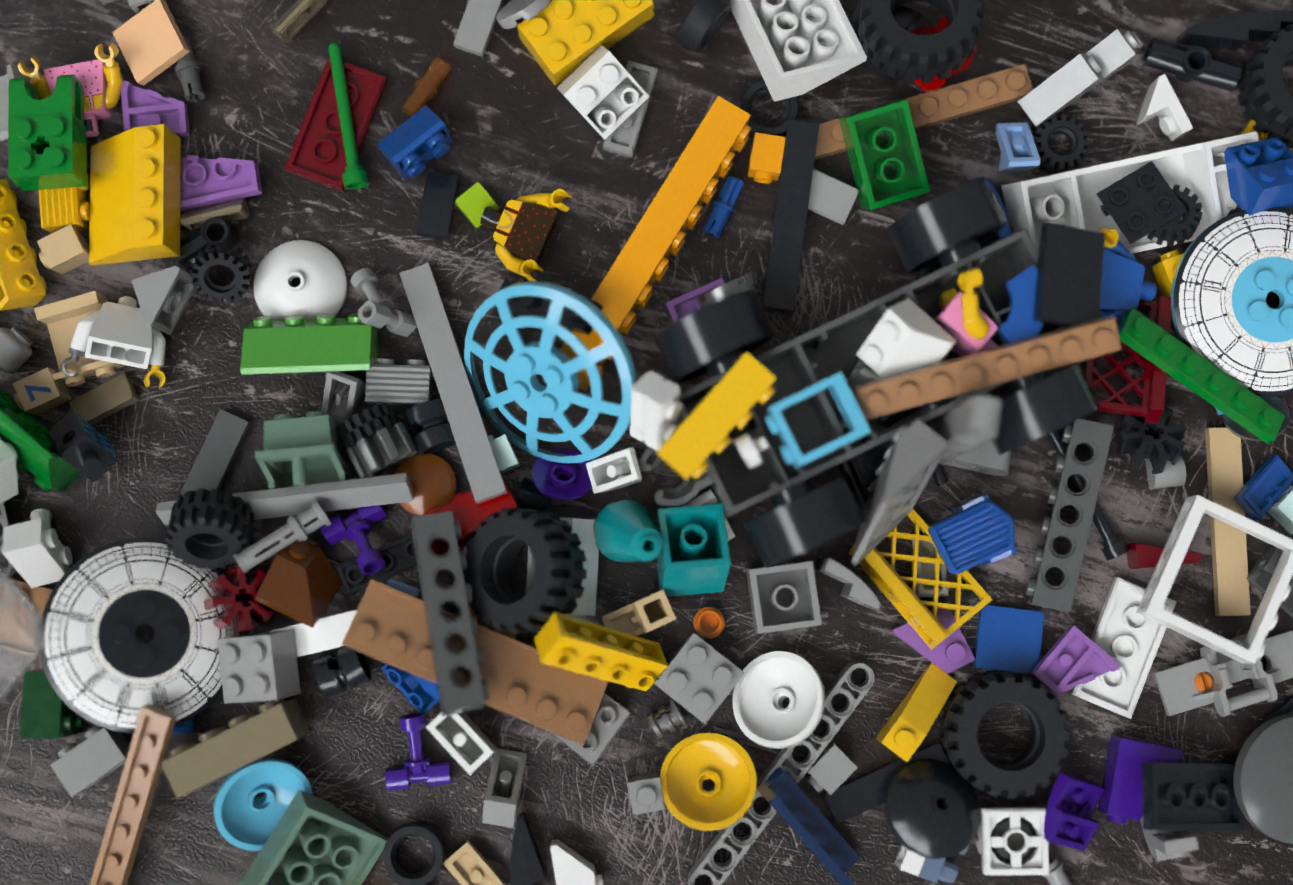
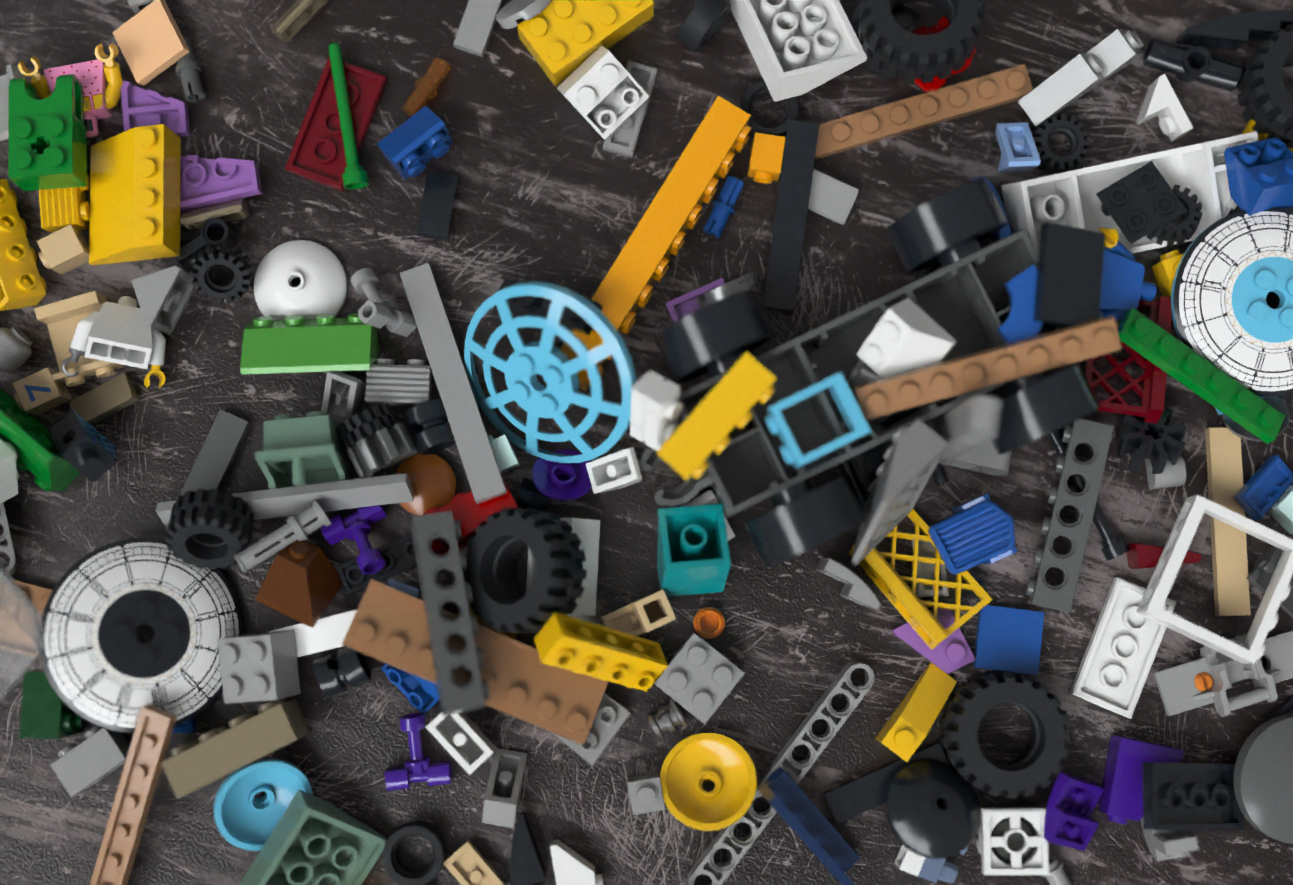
(36, 550): white brick -> none
(240, 611): dark red gear -> none
(473, 203): lime slope -> none
(525, 229): torso -> none
(627, 532): teal cone -> none
(750, 450): white tile -> none
(760, 698): white dish -> none
(783, 597): light grey brick -> none
(830, 769): light grey brick -> none
(884, 154): green brick -> none
(964, 319): torso -> none
(1073, 662): medium lavender wing -> none

